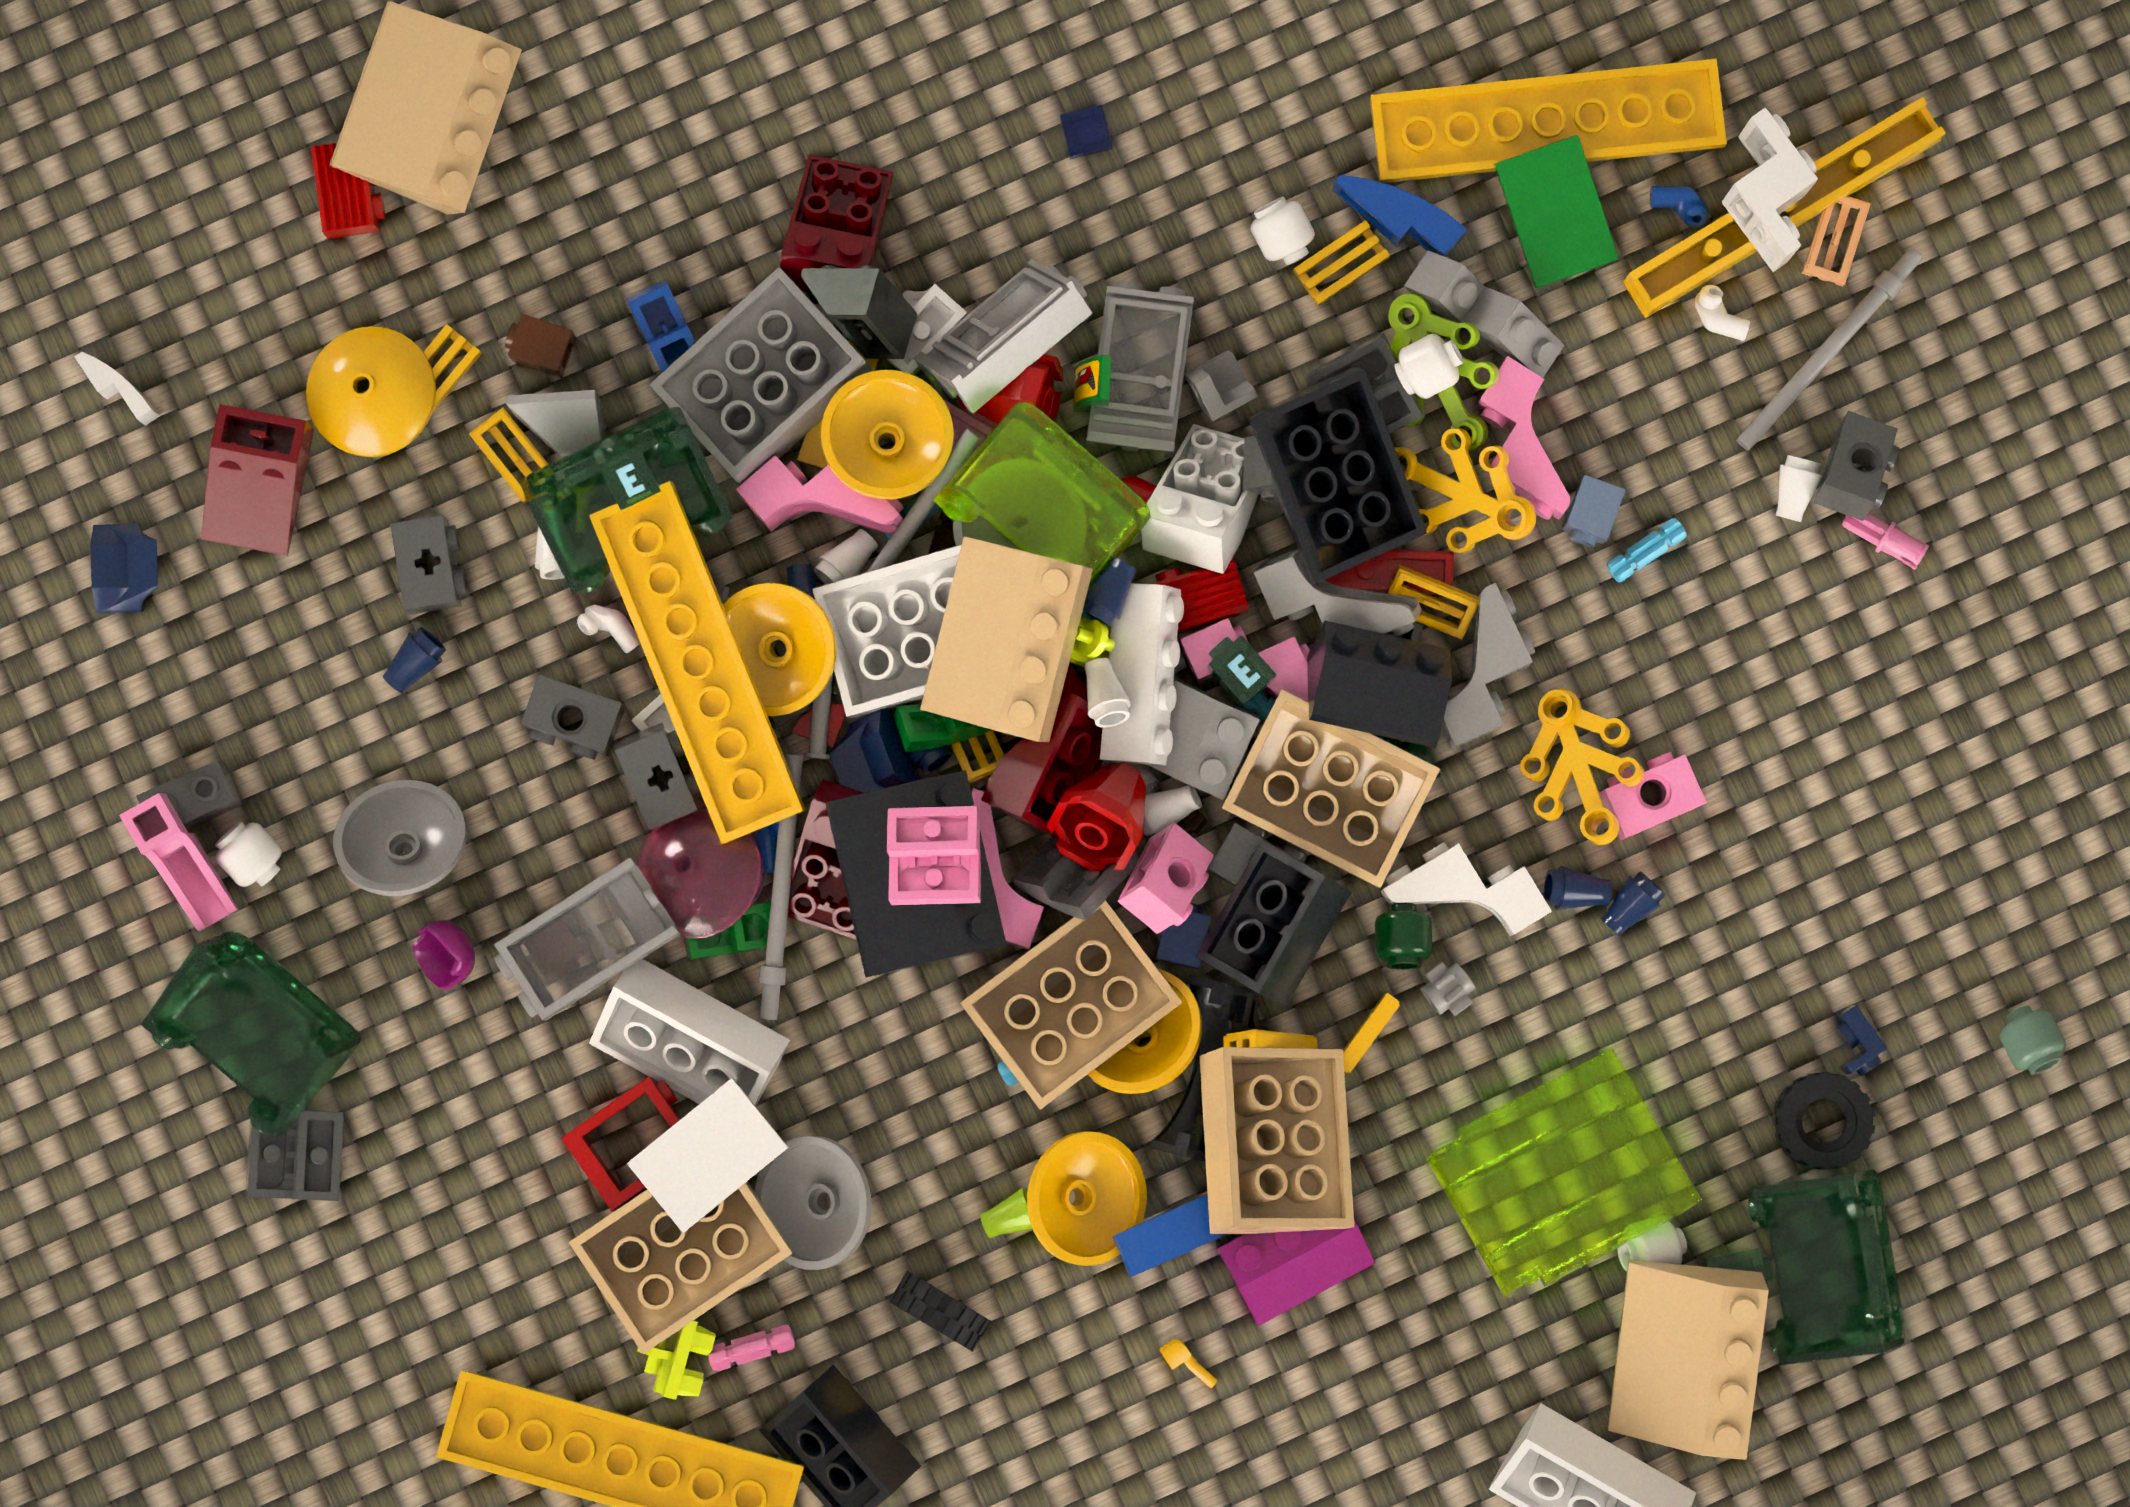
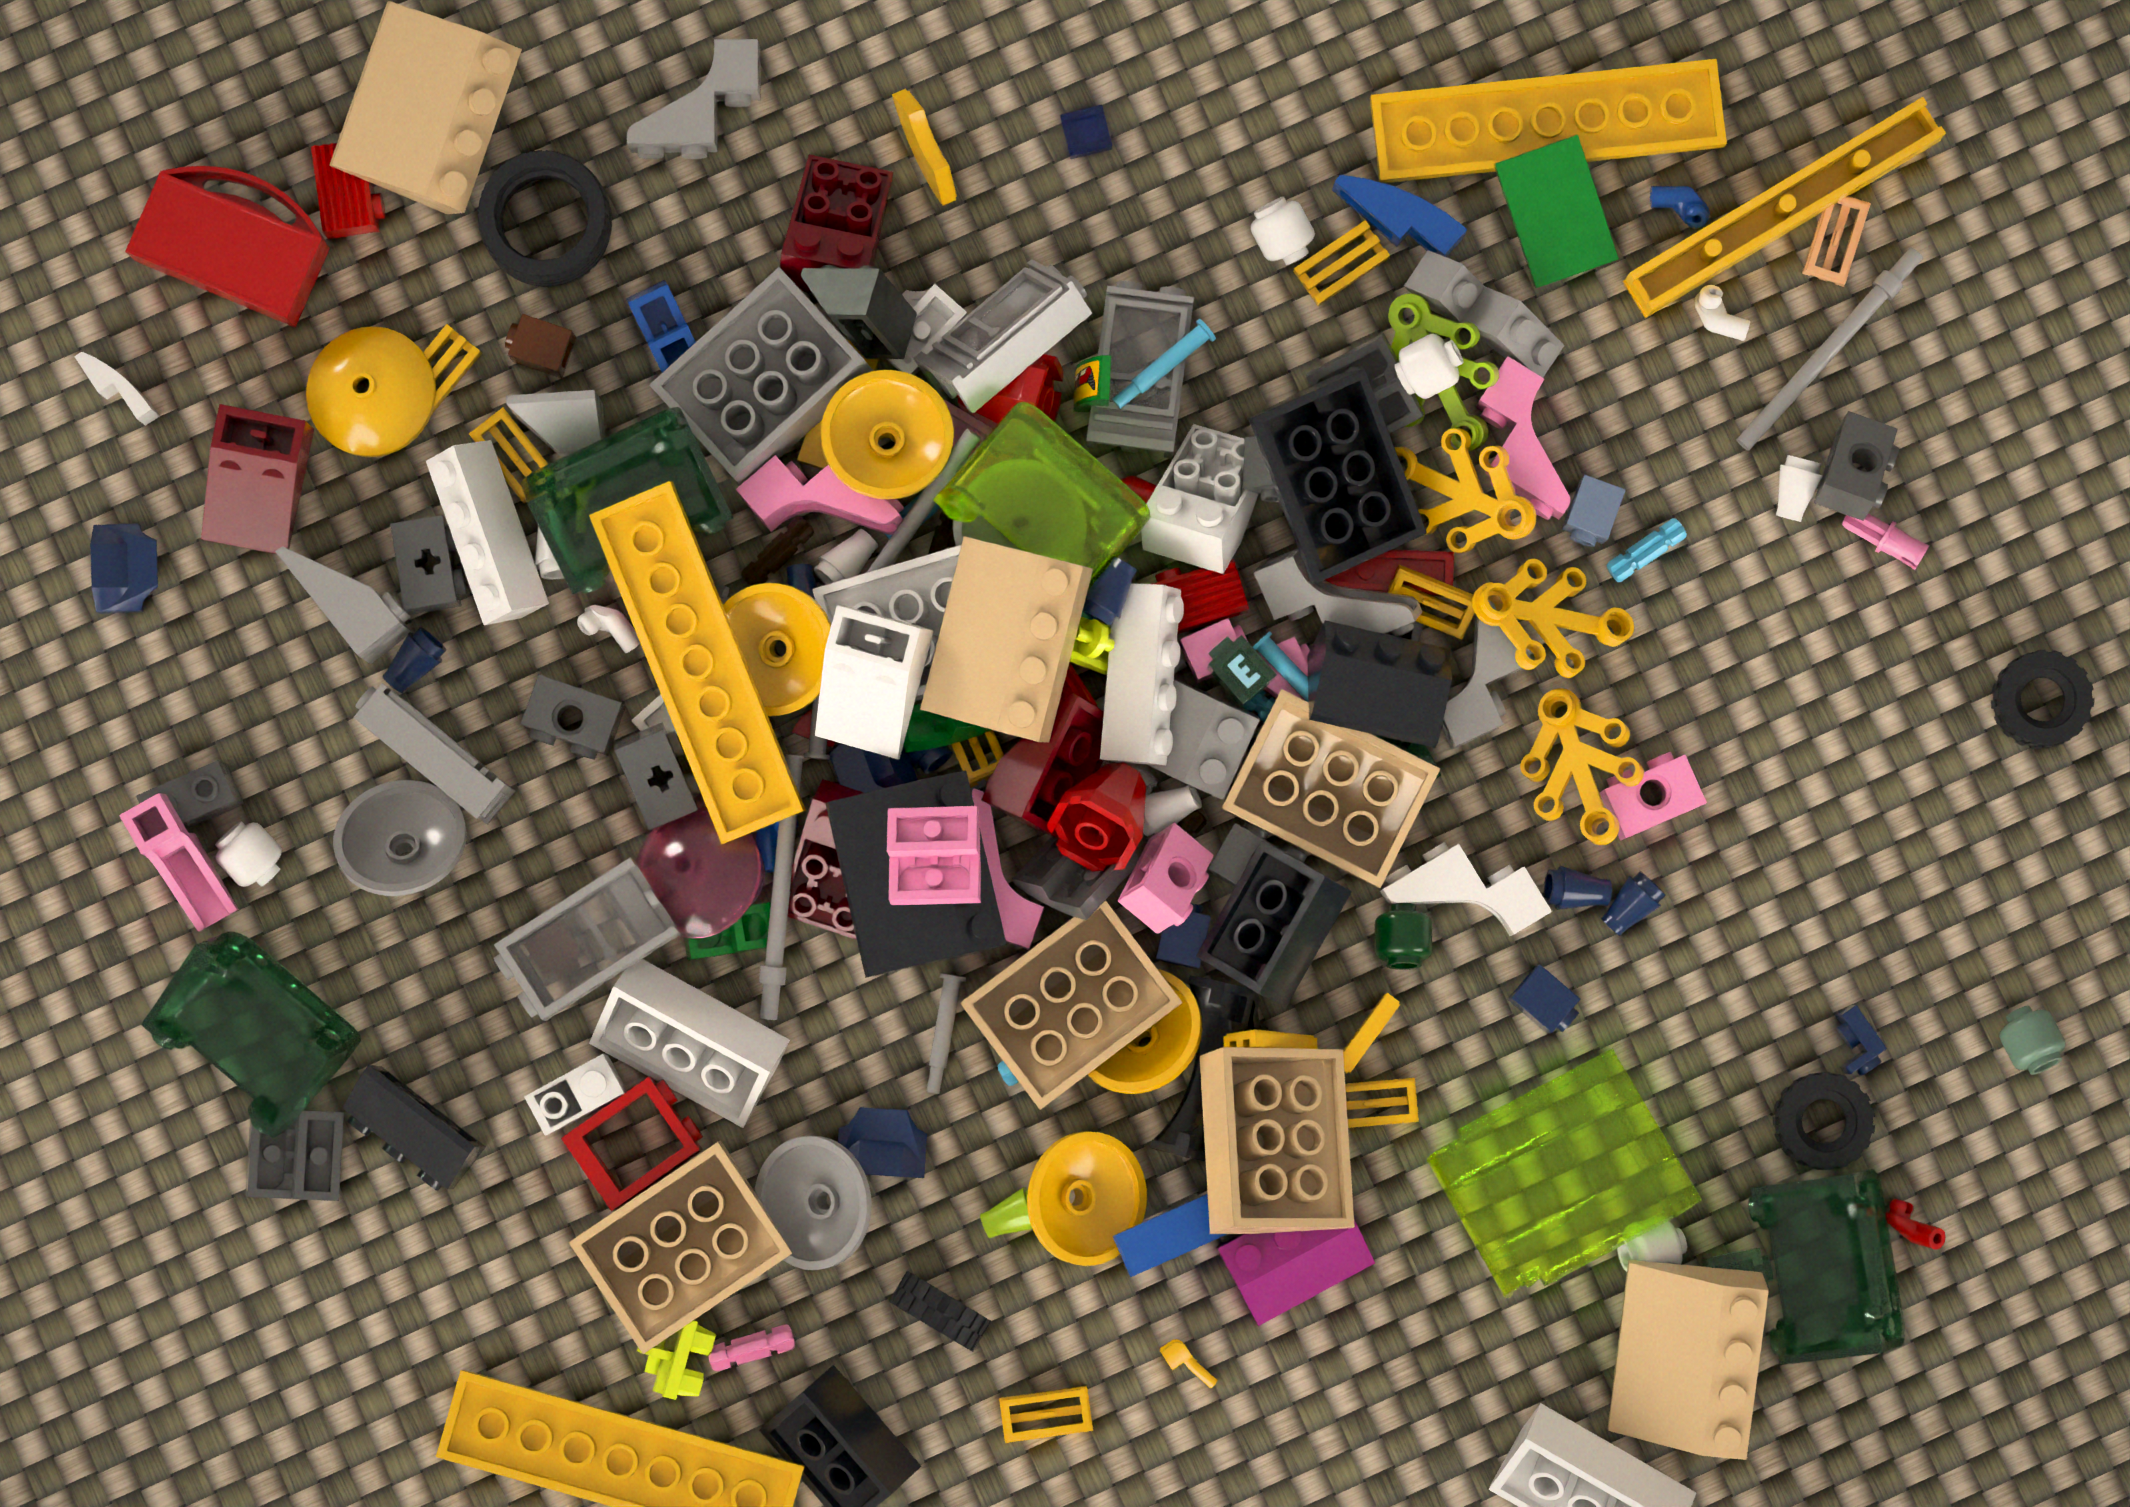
(230, 241): none -> red piece
(356, 610): none -> light grey slope
(411, 1128): none -> black slope
(432, 752): none -> light grey door
(444, 953): magenta hair -> none
(487, 532): none -> white brick
(522, 171): none -> black tyre
(576, 1094): none -> white slope
(626, 470): clear green brick -> none
(692, 120): none -> light grey arch
(707, 1155): white tile -> none
(777, 552): none -> dark brown axle
(870, 680): none -> white slope
(886, 1142): none -> dark blue slope
(924, 147): none -> yellow tile
(943, 1030): none -> light grey piece
(1008, 1419): none -> yellow tile
(1105, 695): white cone -> none
(1165, 363): none -> medium azure piece
(1220, 385): light grey panel -> none
(1283, 665): none -> medium azure piece
(1410, 1100): none -> yellow tile
(1448, 988): light grey gear -> none
(1545, 1000): none -> dark blue brick
(1546, 617): none -> yellow plant
(1771, 188): white bracket -> none
(1912, 1230): none -> red arm
(2075, 689): none -> black tyre

